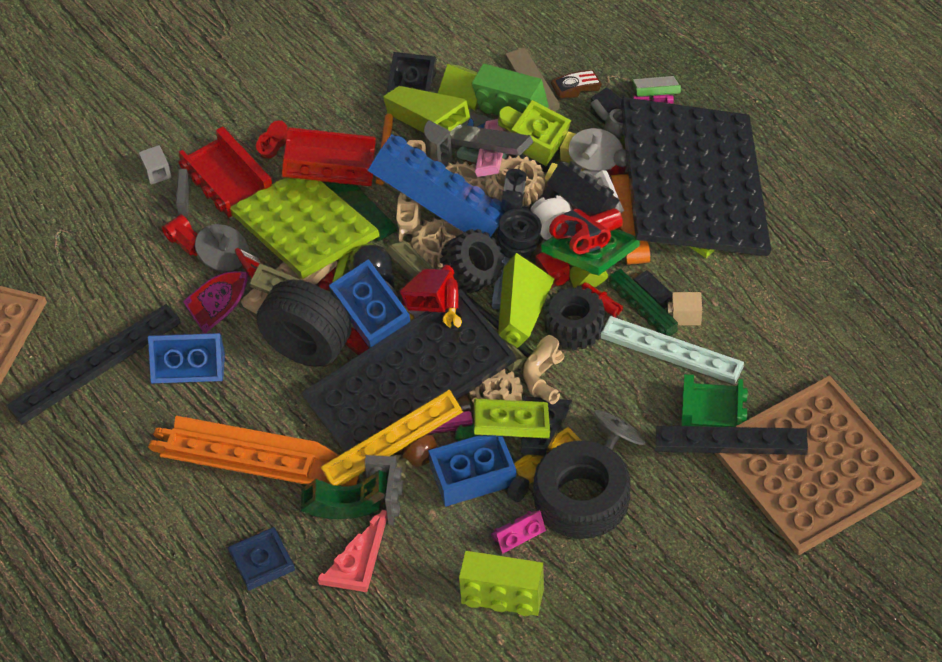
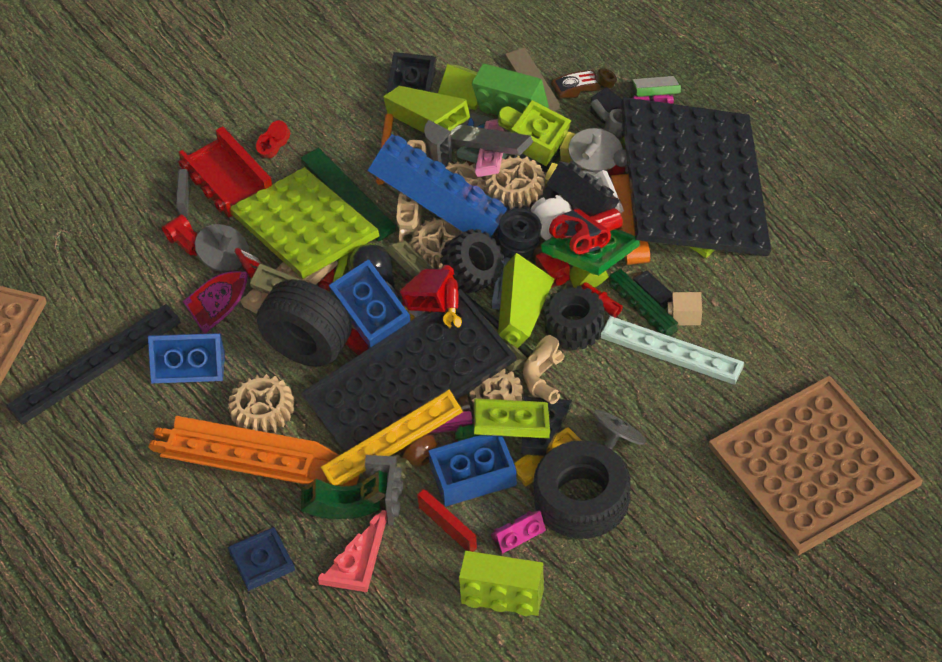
(155, 164): light grey brick -> none
(262, 396): none -> tan gear
(328, 156): red panel -> none
(447, 521): none -> red tile
(513, 189): black piece -> none
(518, 488): black tile -> none
(606, 78): none -> dark brown tile
(713, 404): green panel -> none
(732, 440): black plate -> none

